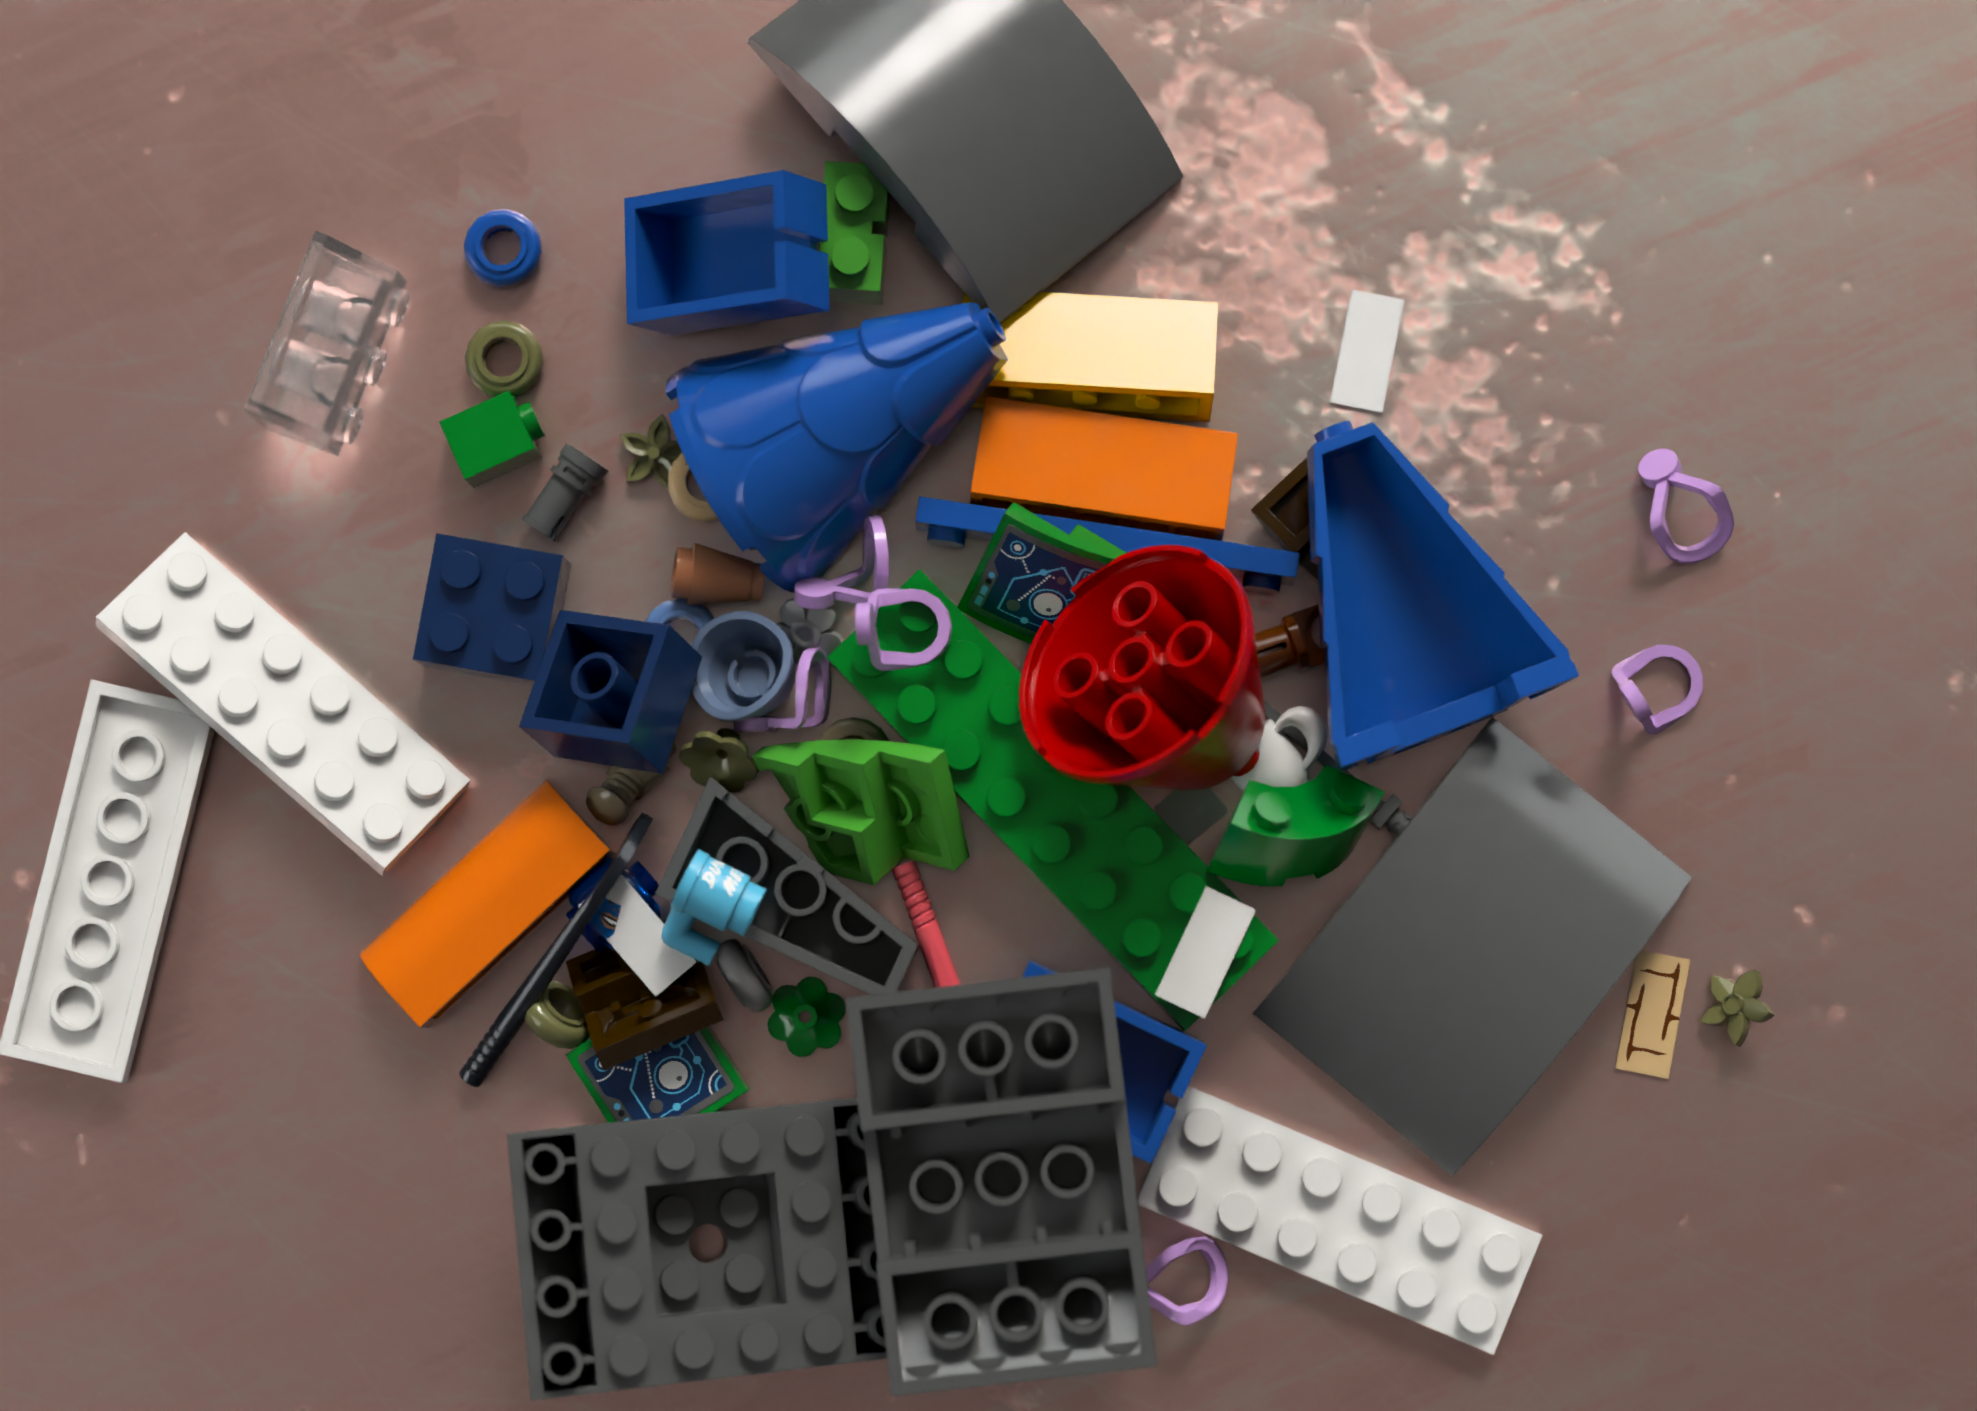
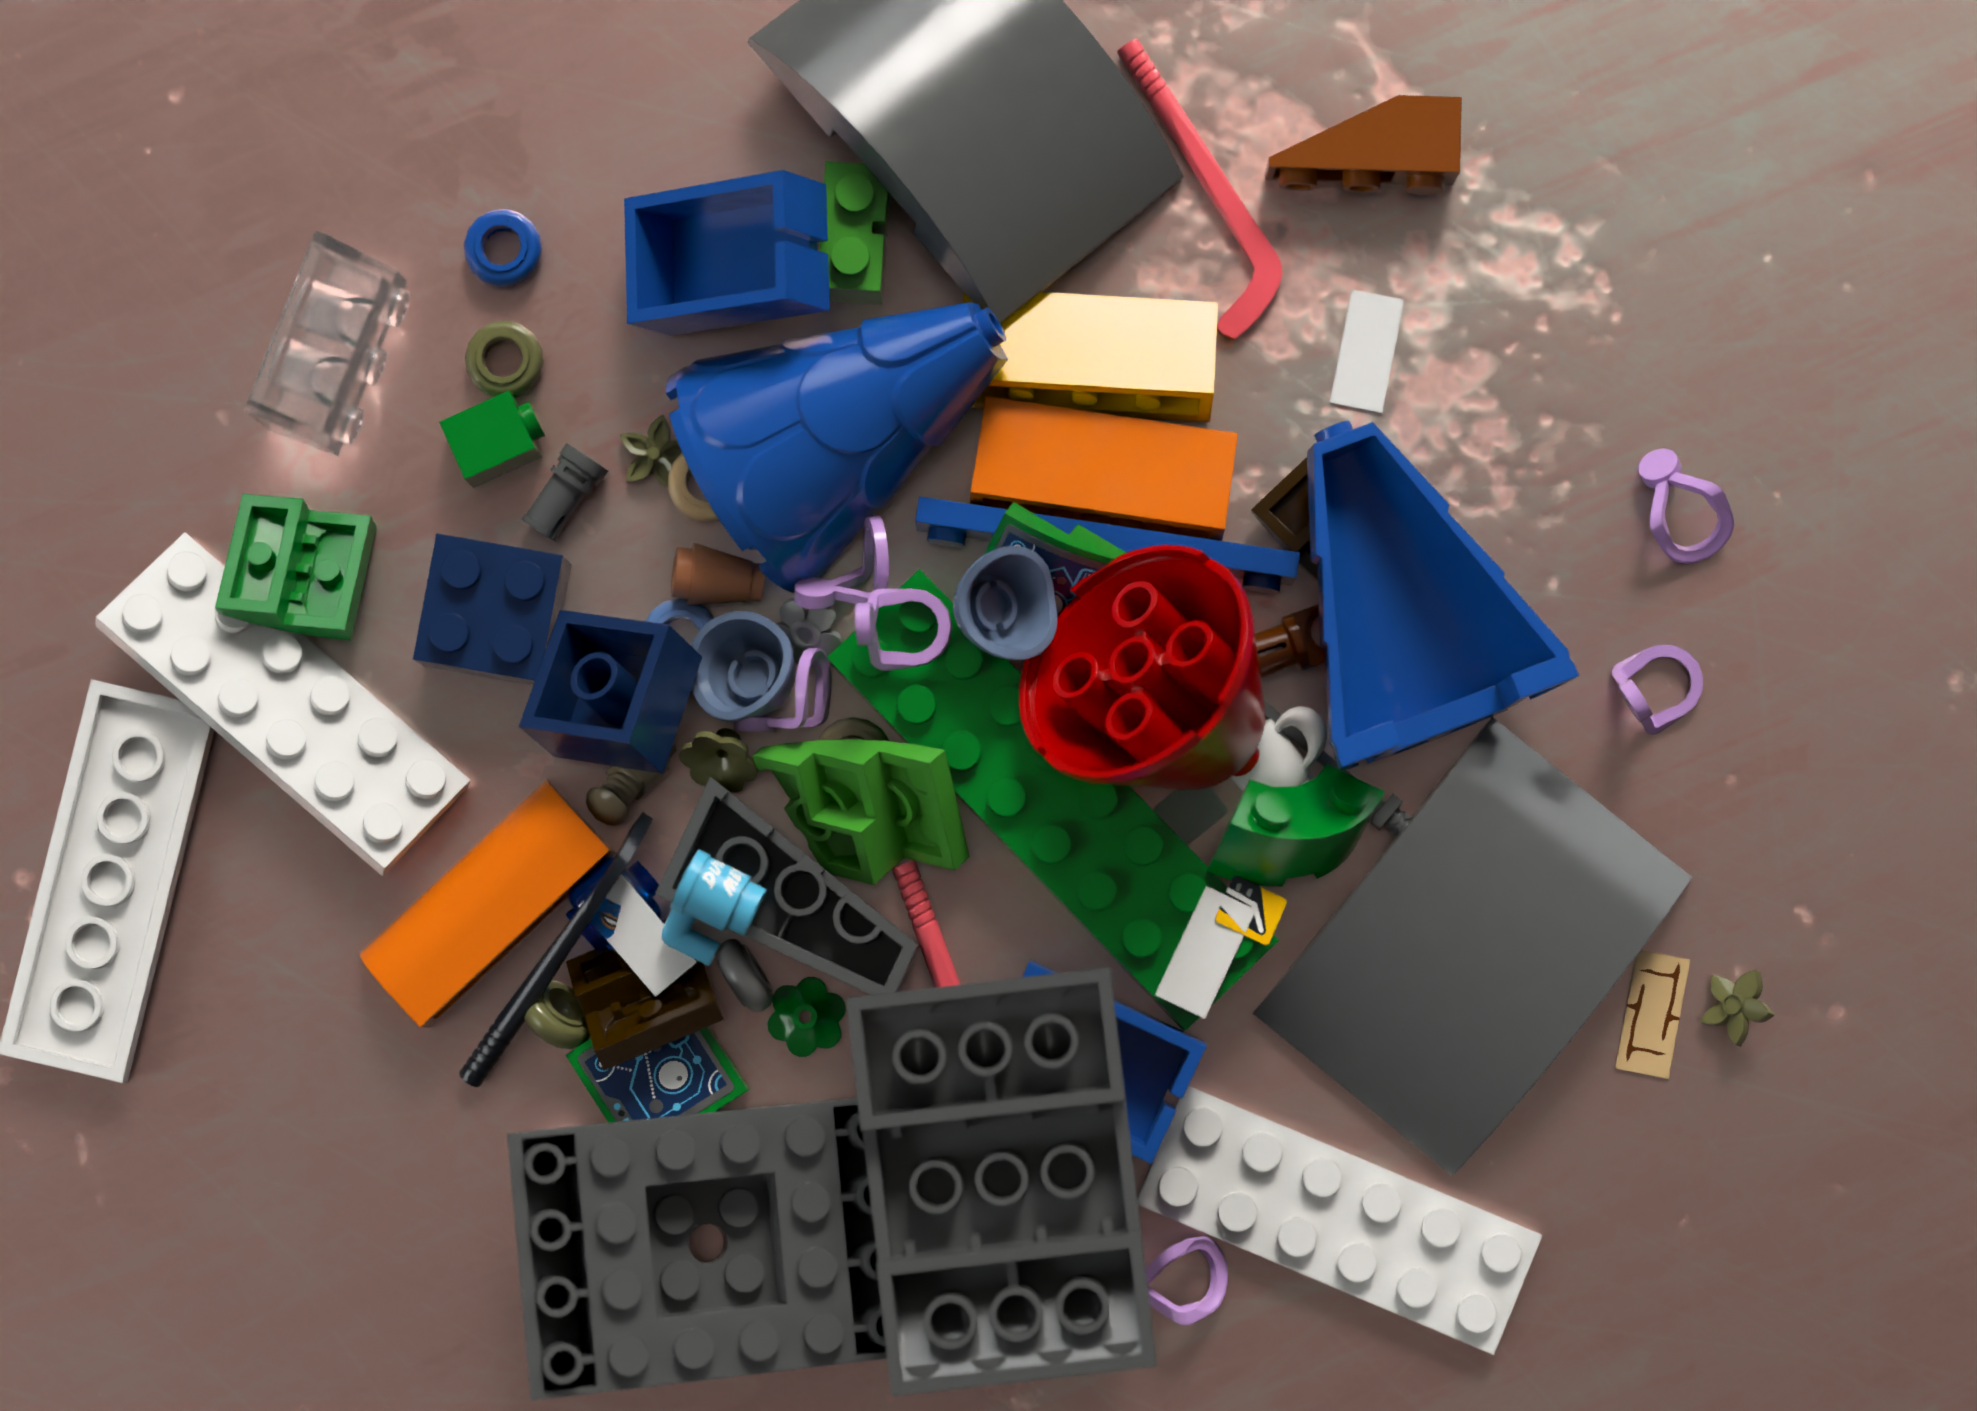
(296, 567): none -> green slope
(1007, 603): none -> sand blue helmet
(1258, 250): none -> coral piece
(1267, 905): none -> sticker
(1392, 143): none -> dark orange slope

